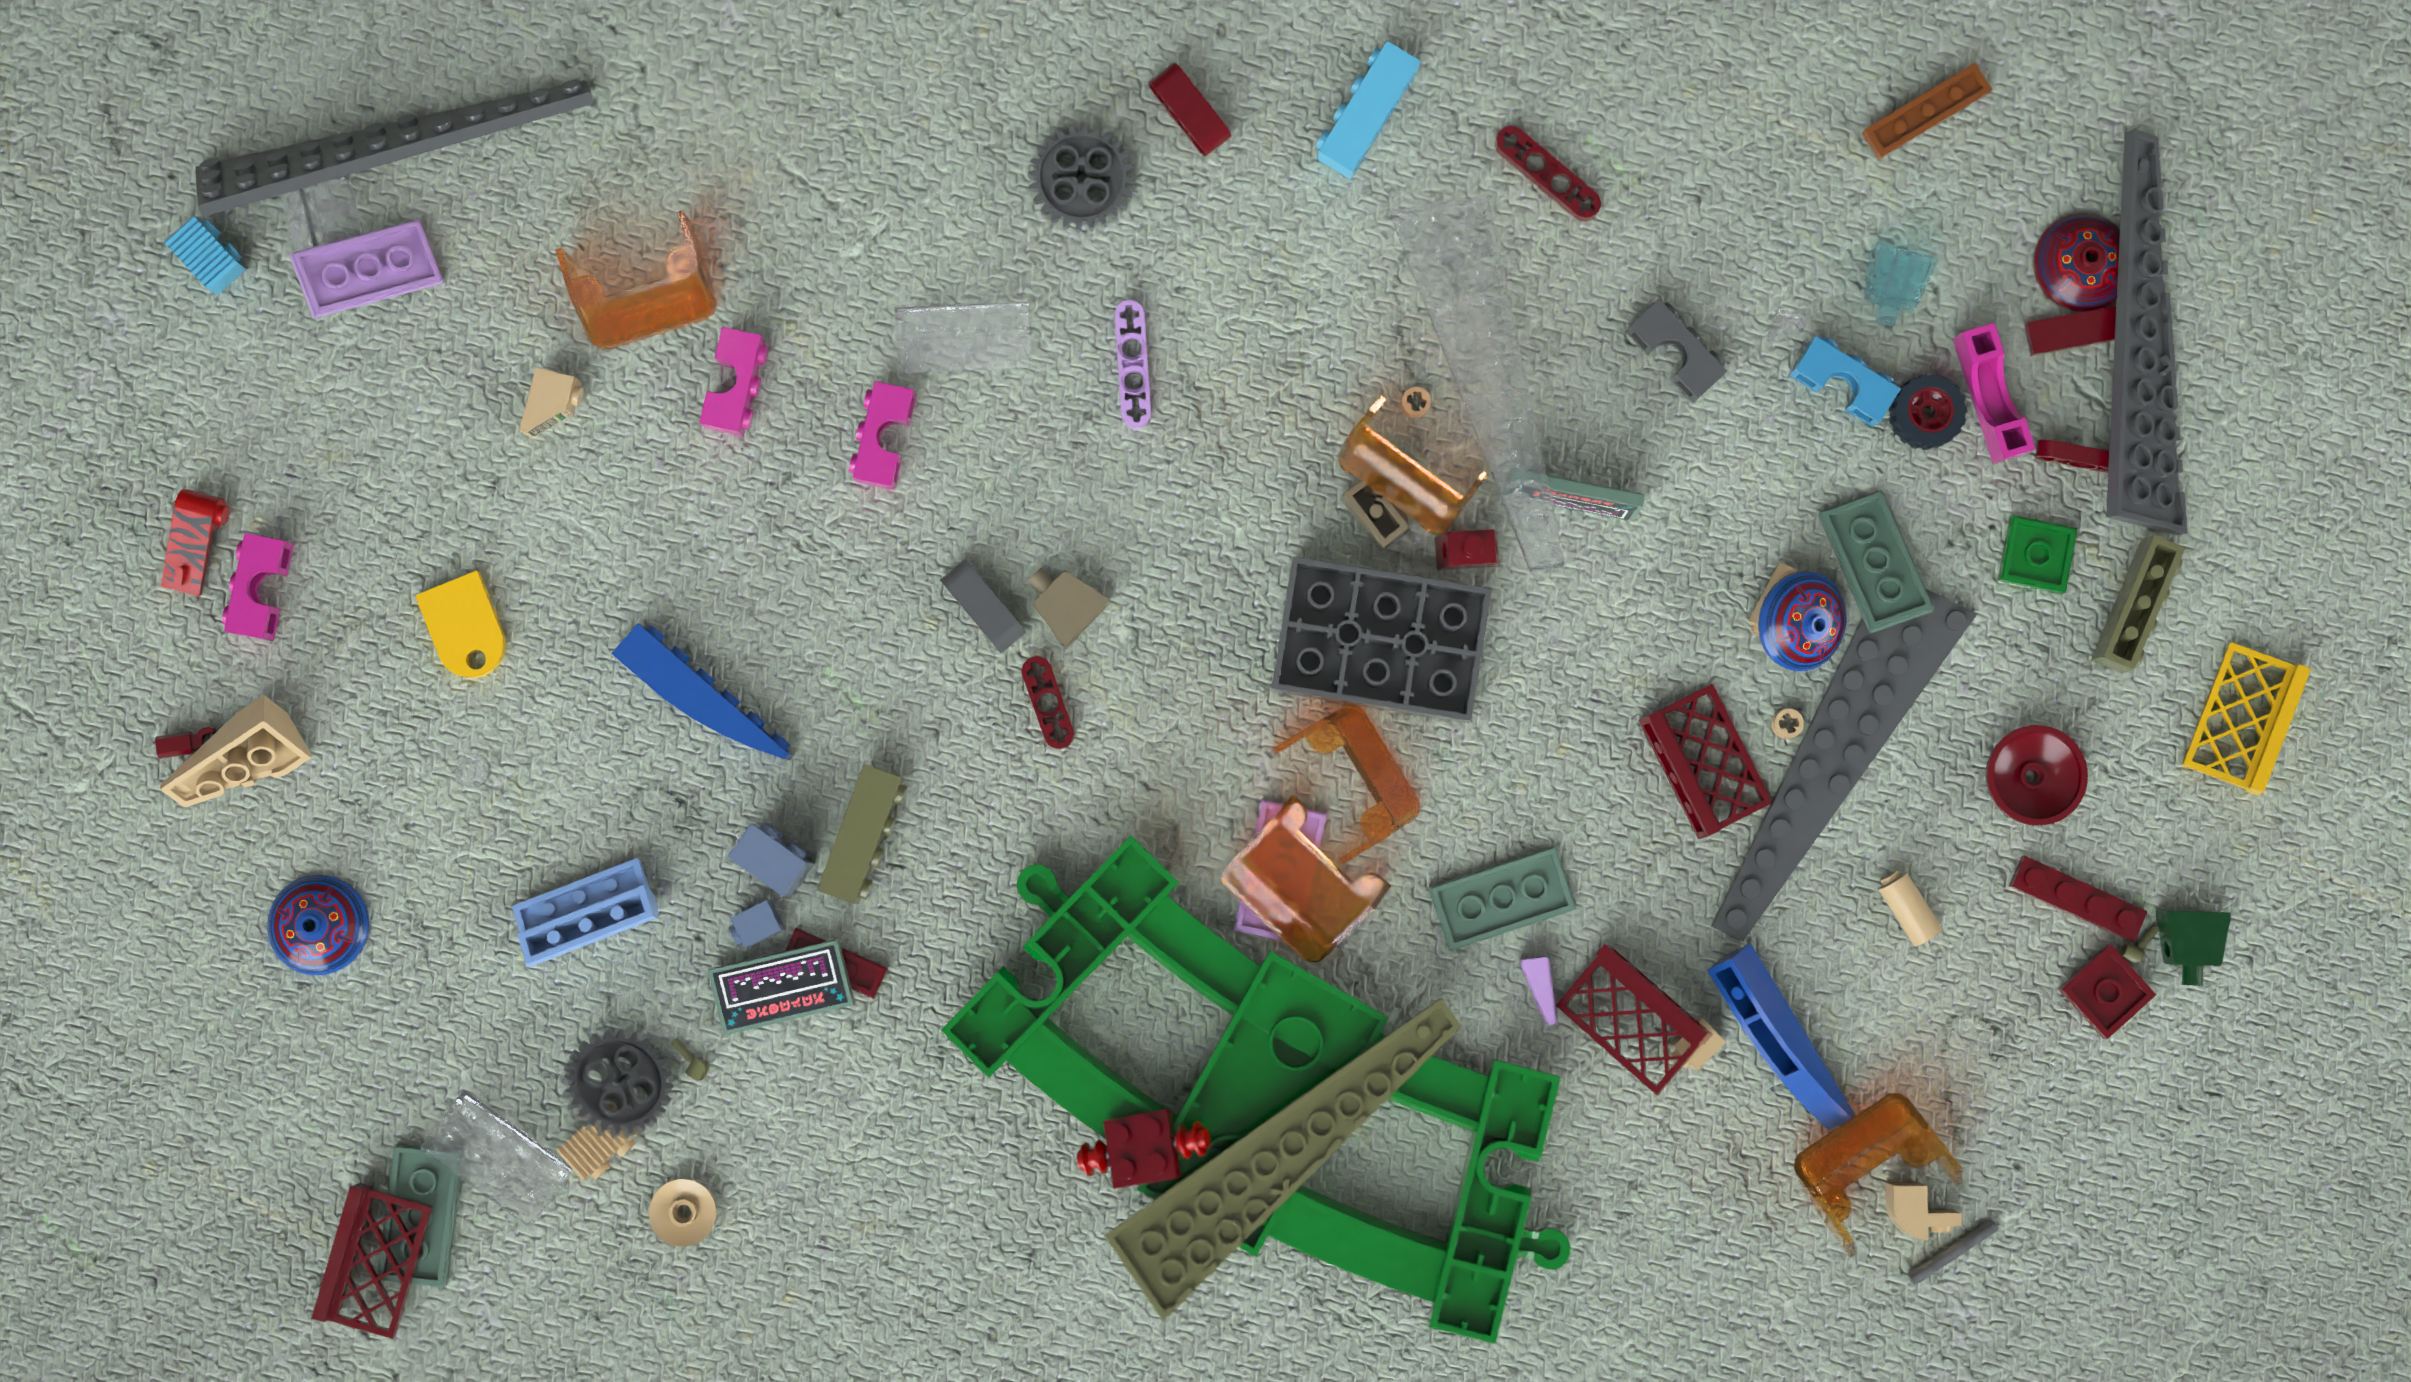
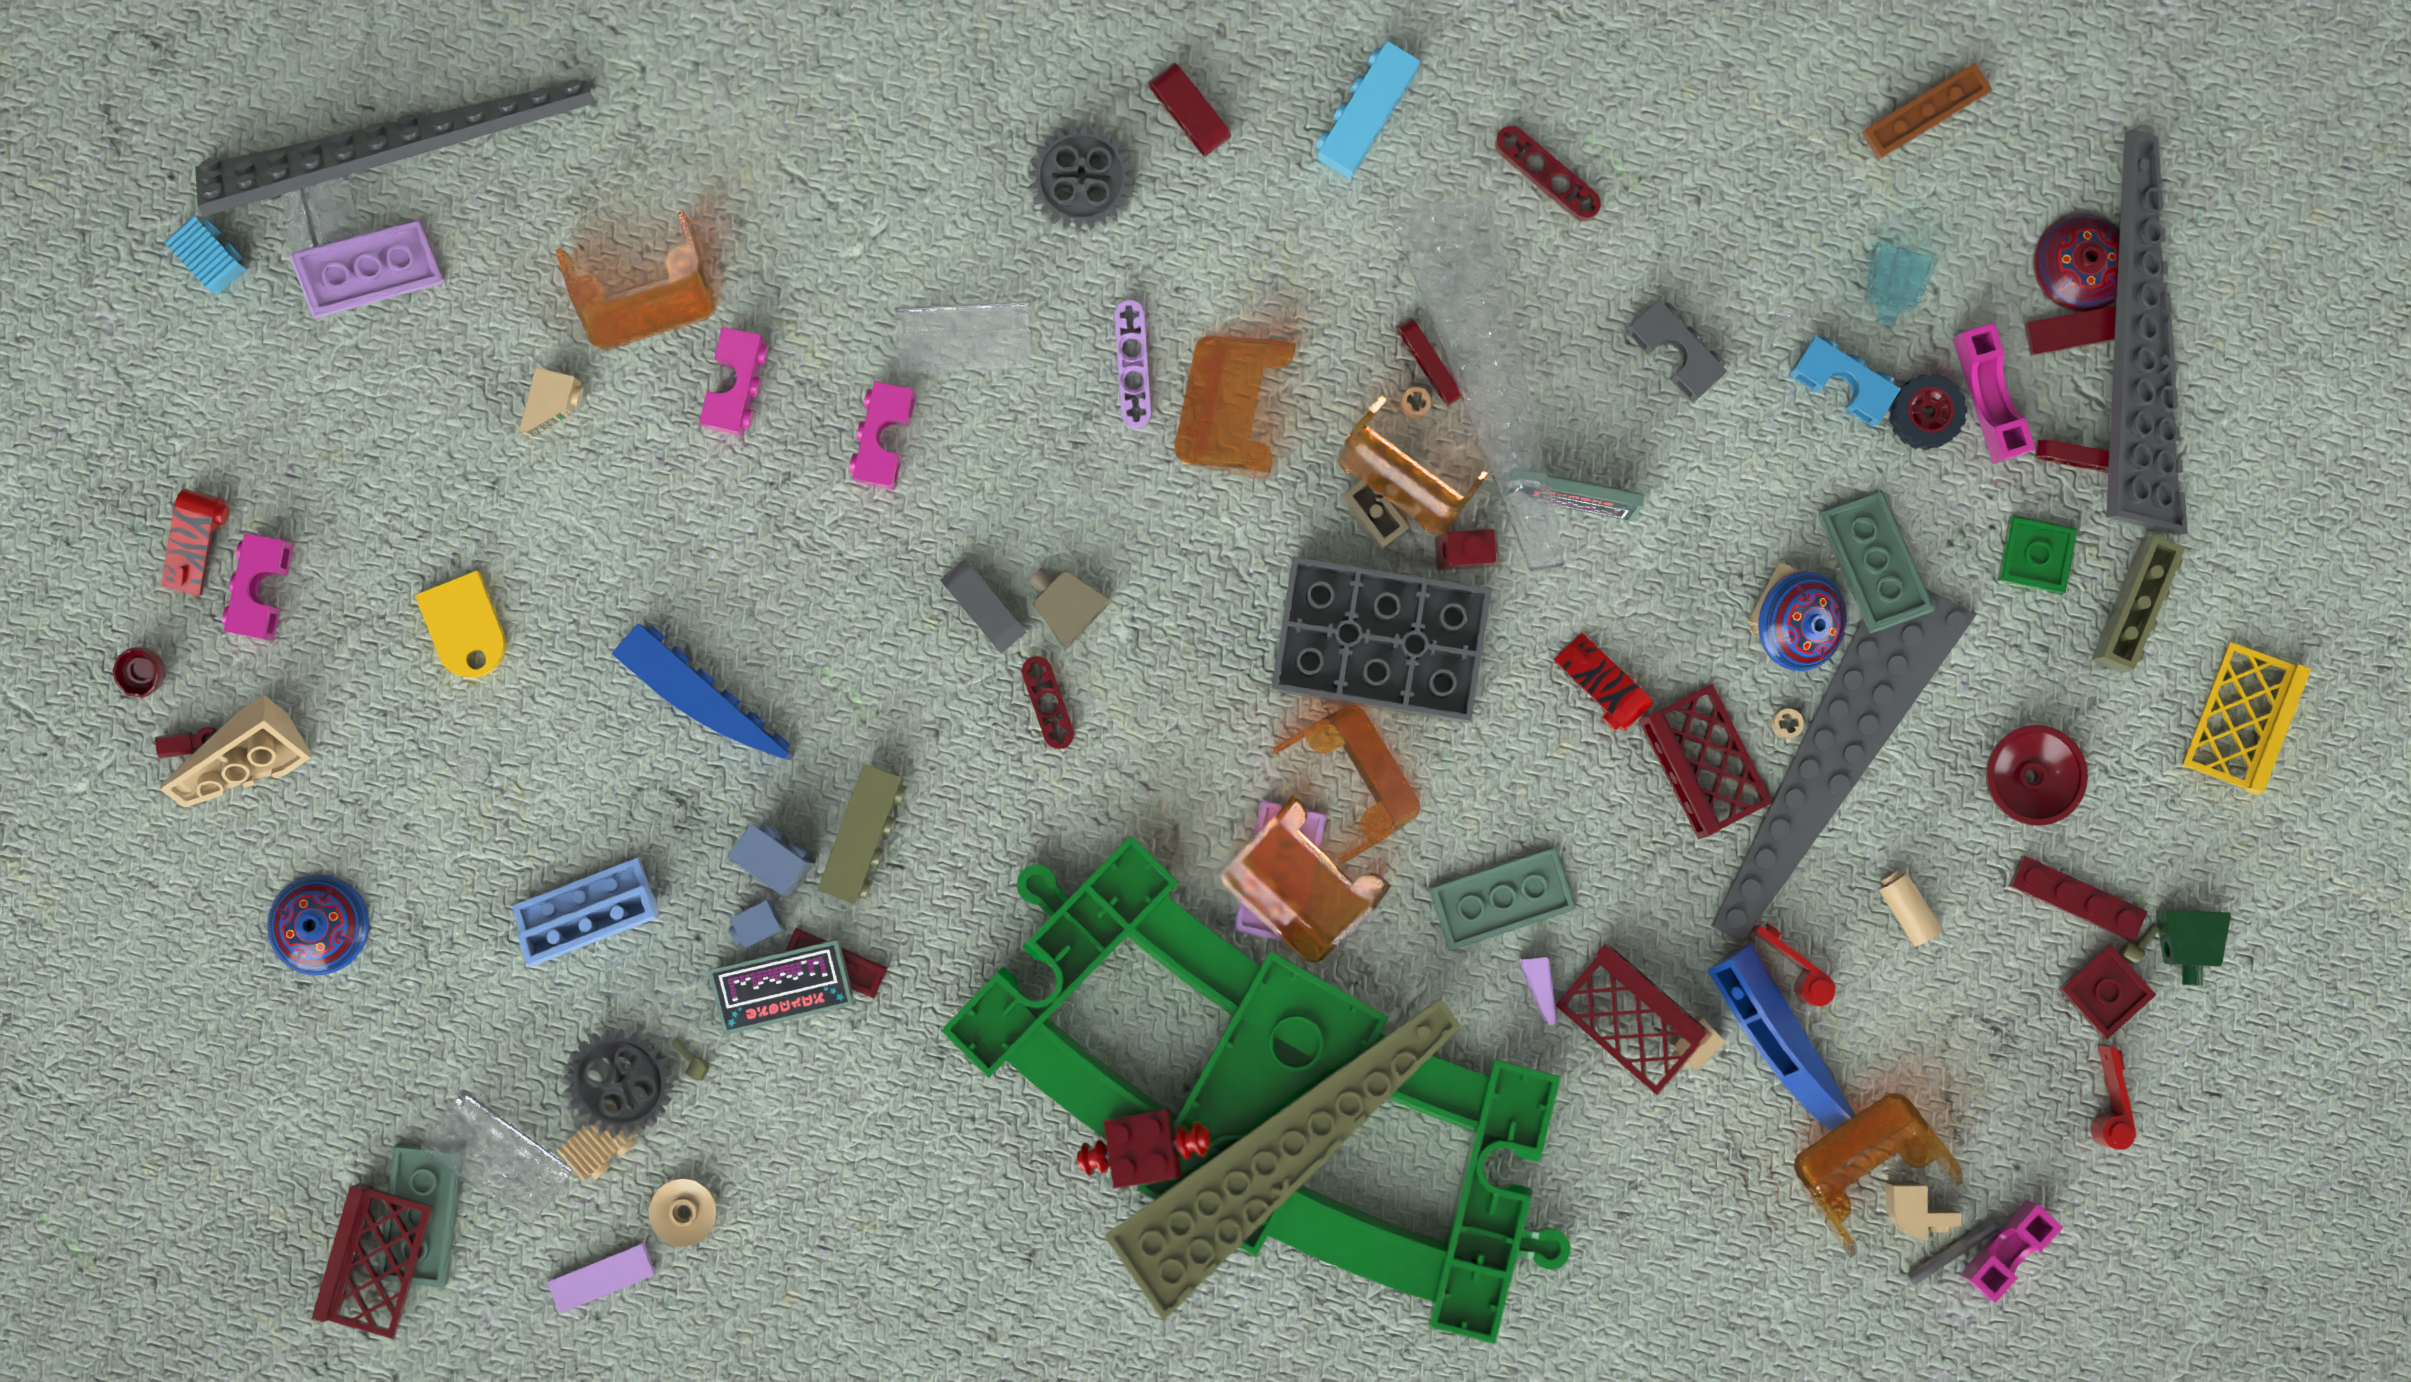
(139, 672): none -> dark red hair
(601, 1278): none -> lavender tile
(1223, 404): none -> clear orange windscreen
(1428, 361): none -> dark red beam
(1605, 682): none -> red door
(1812, 985): none -> red door
(1995, 1265): none -> dark pink arch
(2117, 1127): none -> red door

